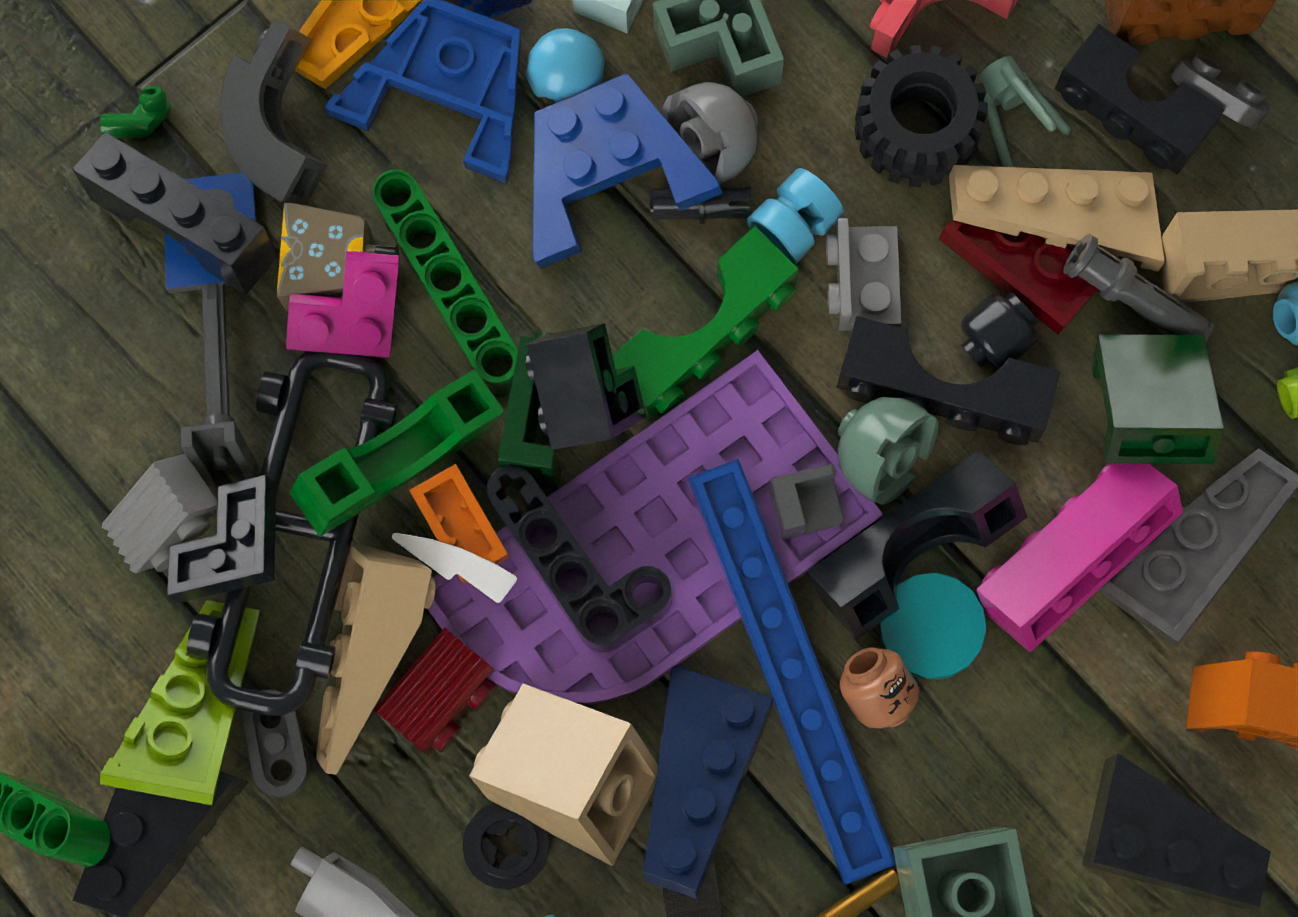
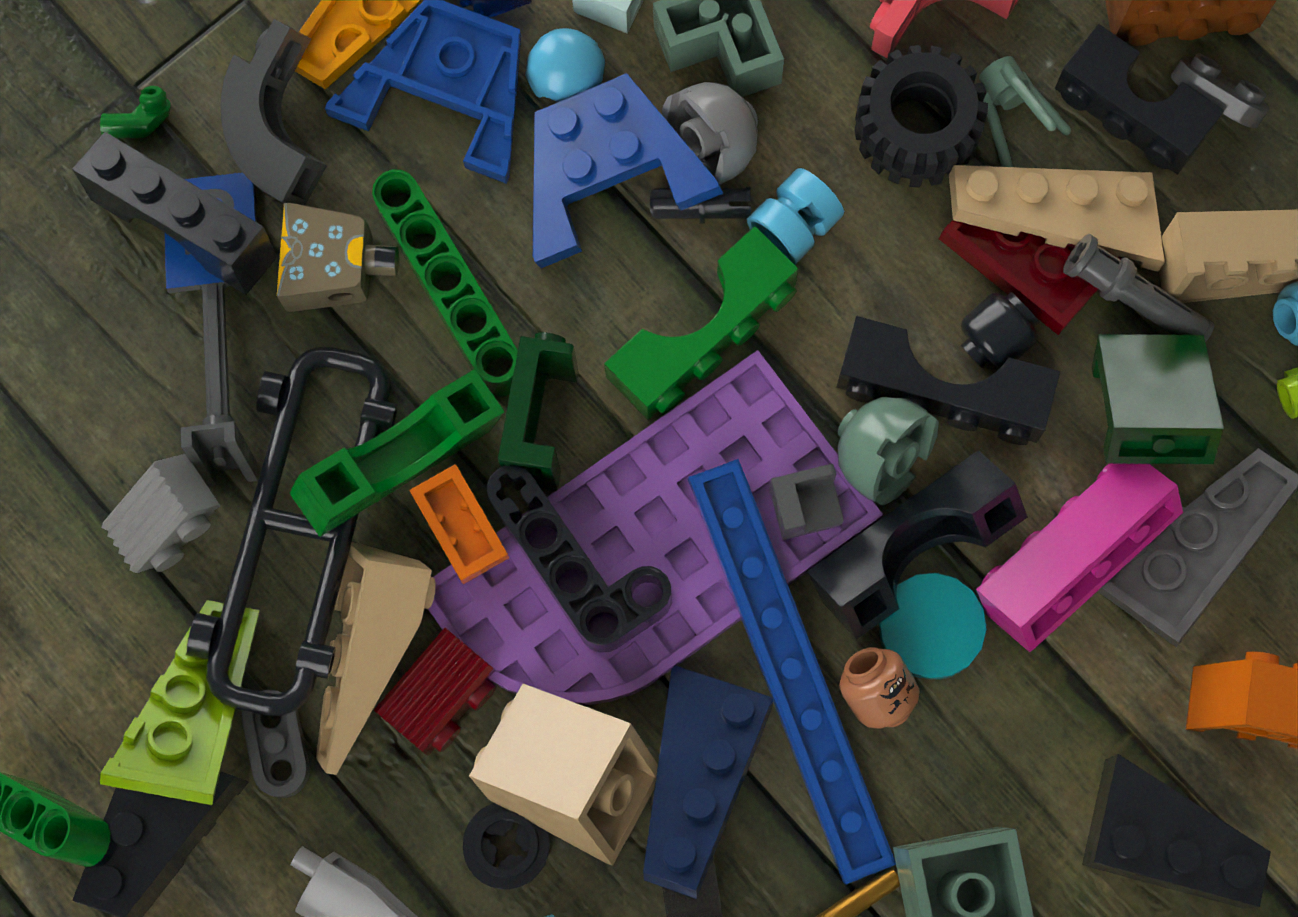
(238, 554): plate -> none
(356, 322): dark pink plate -> none
(452, 560): white sticker -> none
(580, 387): black brick -> none
(864, 274): light grey bracket -> none

